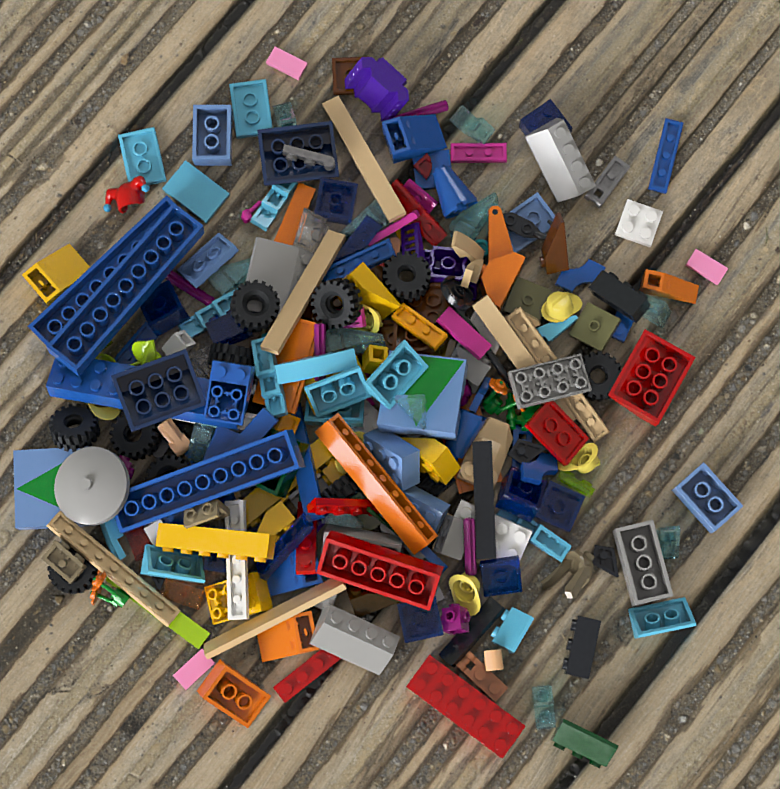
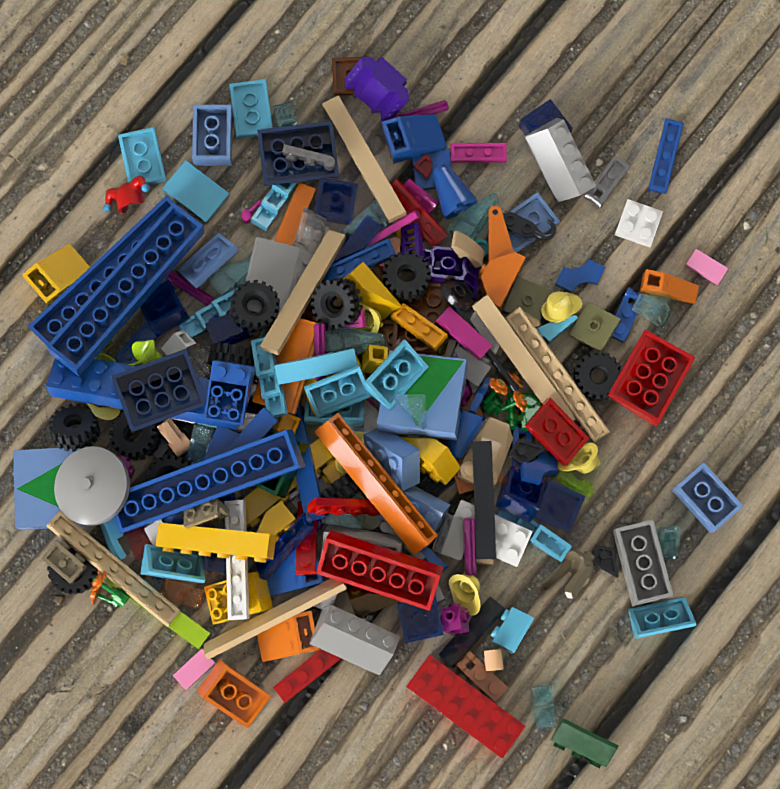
(286, 63): bright pink tile -> none
(378, 517): dark green piece -> none
(470, 125): clear light blue slope -> none
(472, 273): tan slope -> none
(501, 576): clear blue tile -> none
(549, 381): light grey tile -> none
(554, 248): reddish brown slope -> none
(581, 647): black brick -> none
(620, 296): black brick -> none

